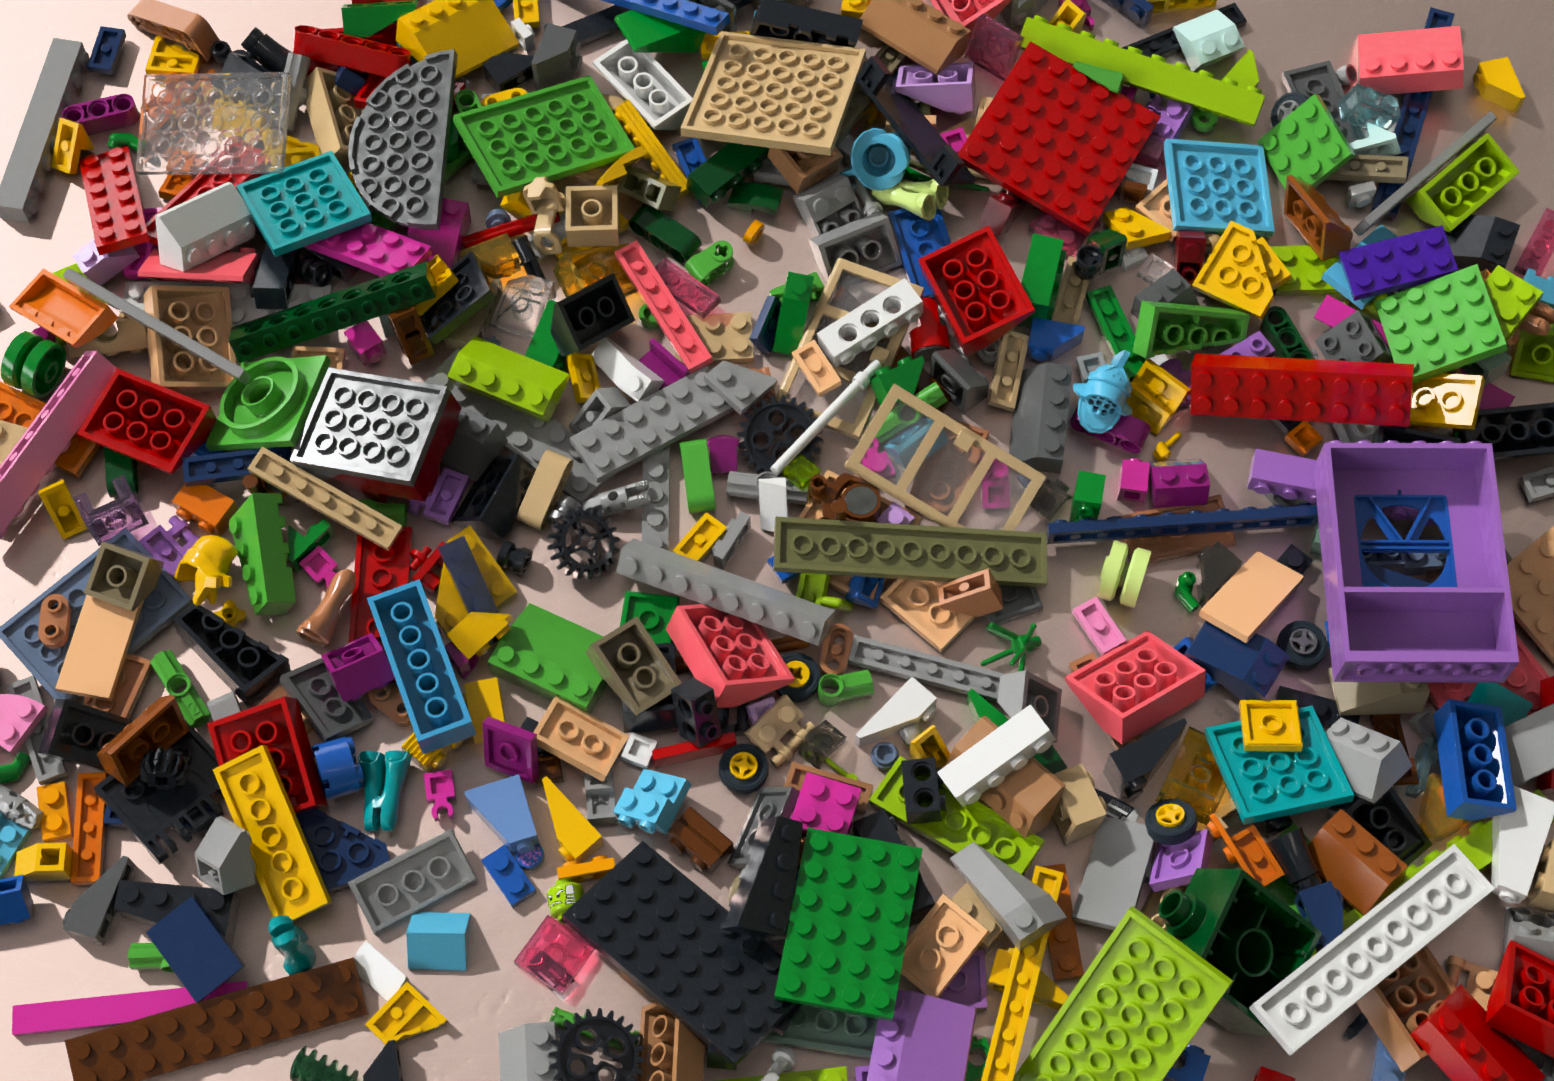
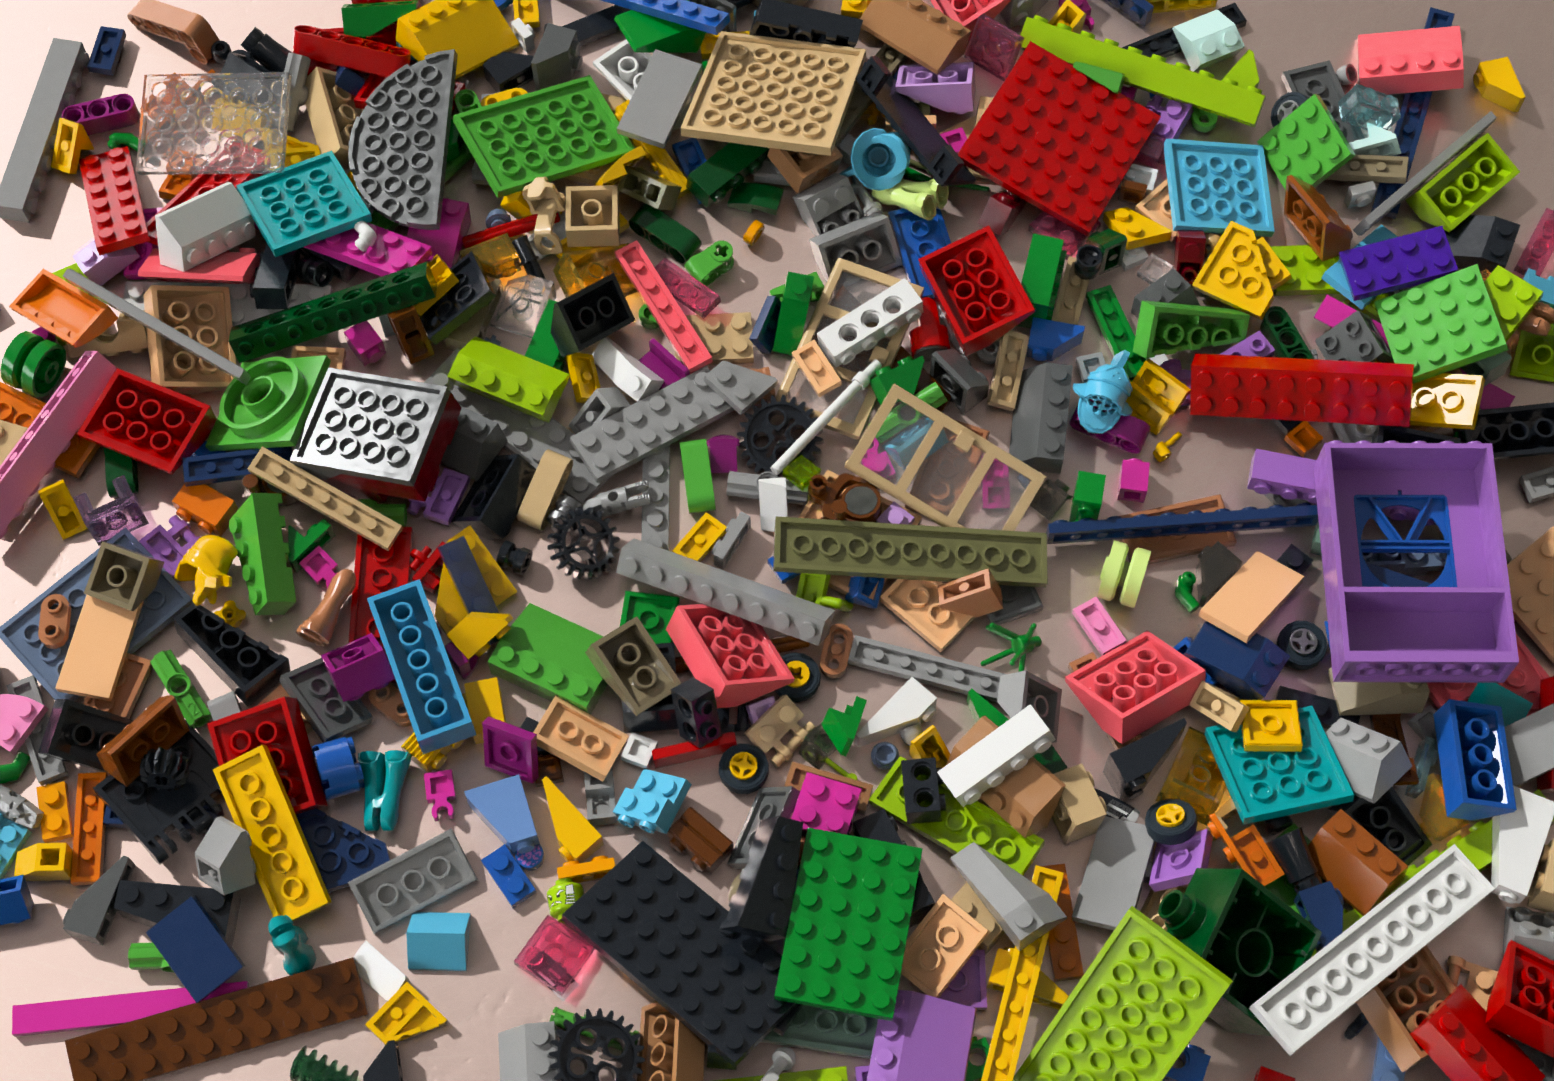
(170, 59): yellow wing -> none
(366, 235): none -> white arm
(659, 99): none -> light grey tile
(843, 726): none -> green slope
(847, 686): bright green piece -> none
(1179, 483): magenta slope -> none
(1219, 706): none -> tan slope

